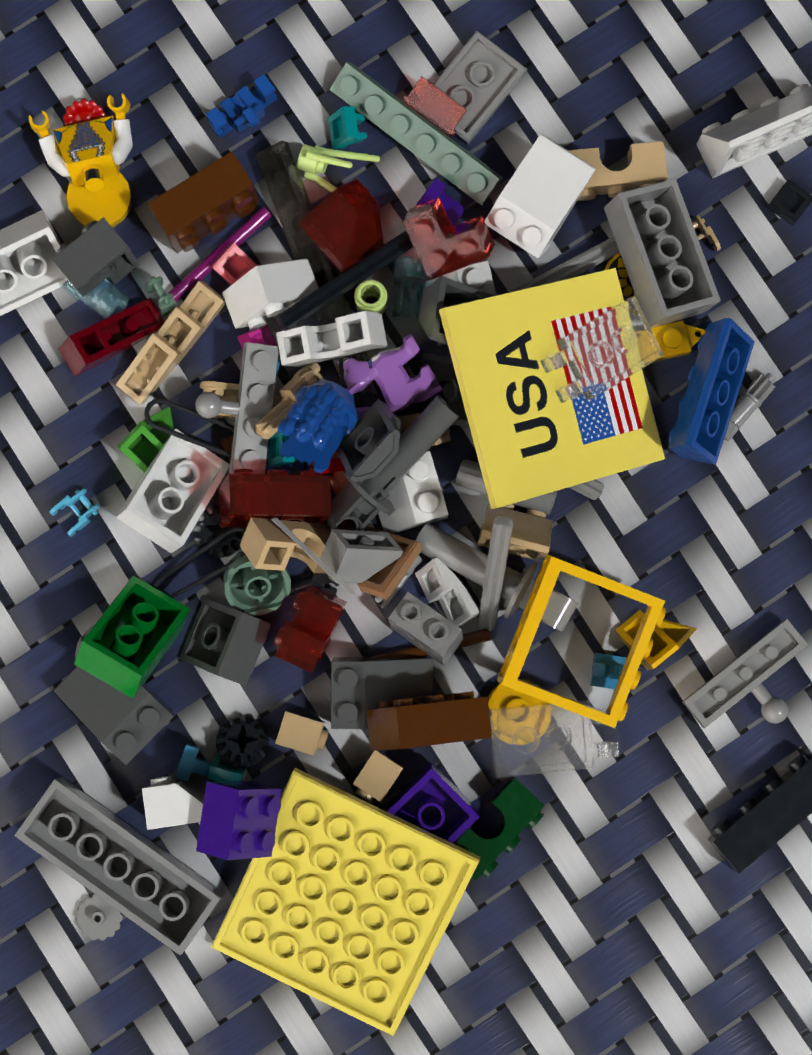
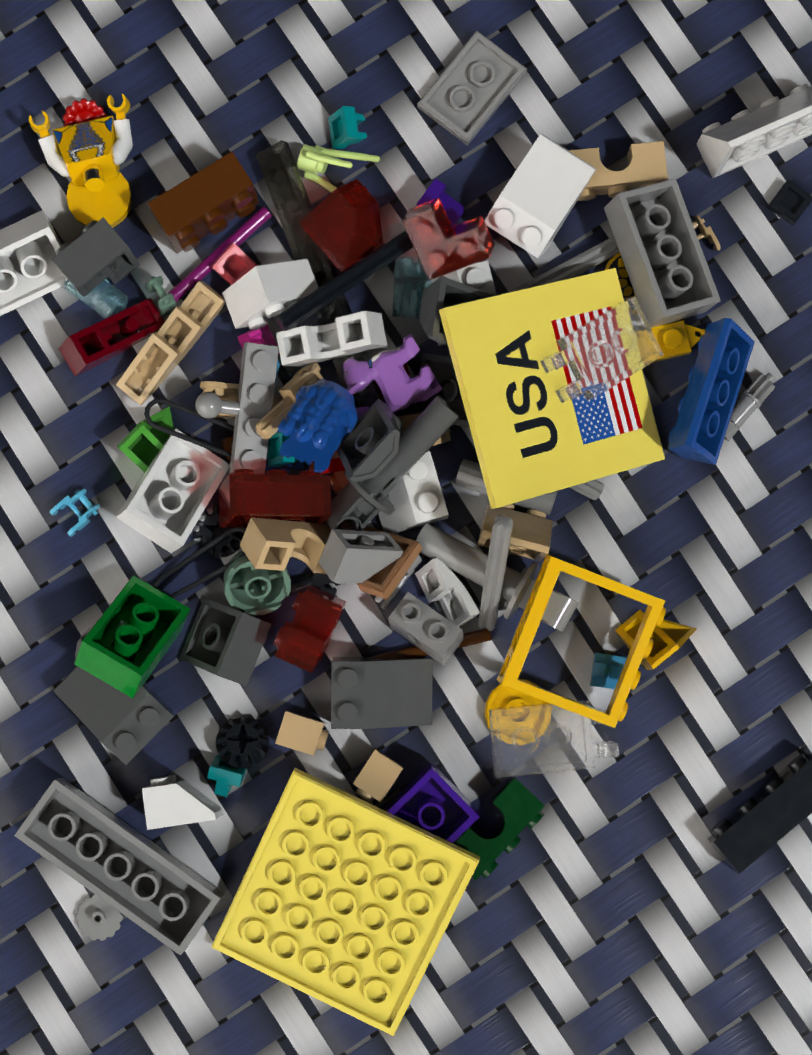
(191, 763): dark azure tile -> none
(238, 820): dark purple brick -> none
(243, 108): blue piece -> none
(313, 556): white sticker -> none
(371, 289): yellowish green brick -> none
(415, 133): sand green plate -> none
(428, 721): reddish brown brick -> none
(435, 106): clear red piece -> none
(746, 675): light grey plate -> none

